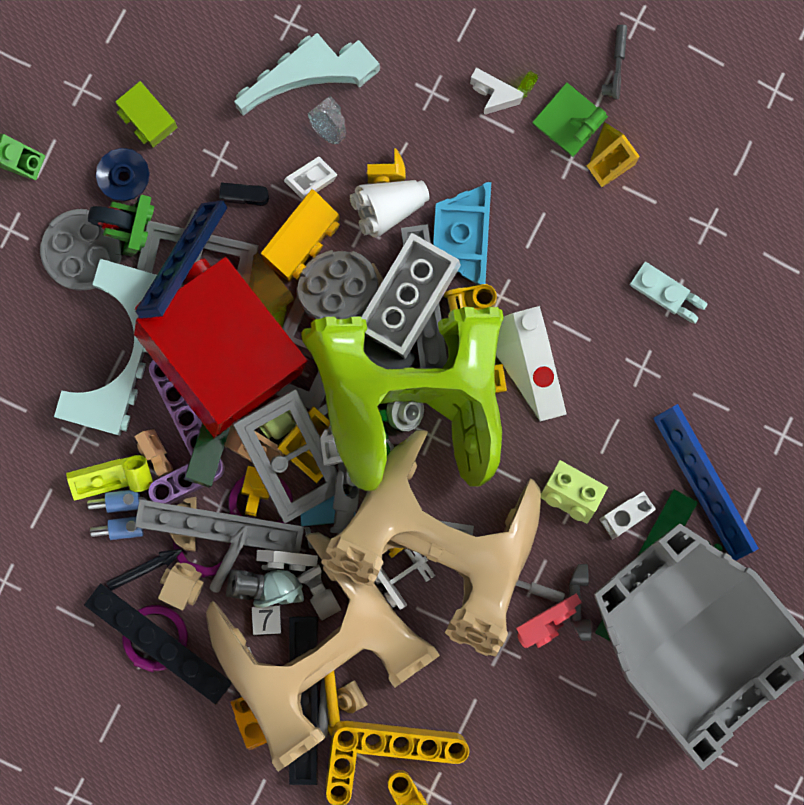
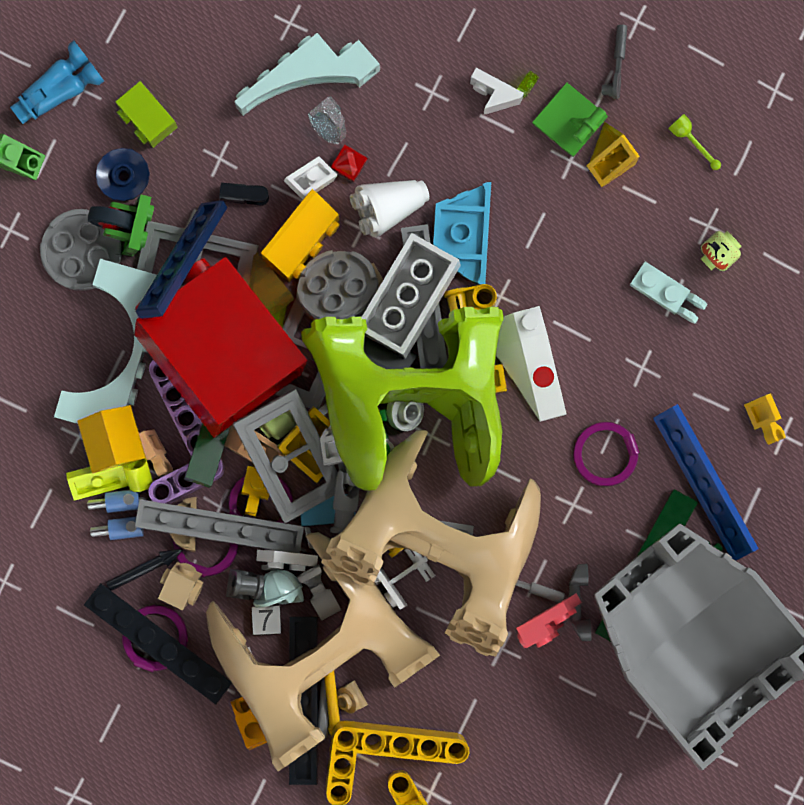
(57, 85): none -> dark azure piece
(111, 438): none -> yellow slope
(237, 543): light grey piece -> none
(349, 163): none -> red tile
(387, 172): yellow plate -> none
(573, 492): yellowish green brick -> none
(627, 515): white leg -> none
(630, 443): none -> magenta piece
(683, 128): none -> lime hinge
(720, 251): none -> yellowish green head
(763, 415): none -> yellow plate

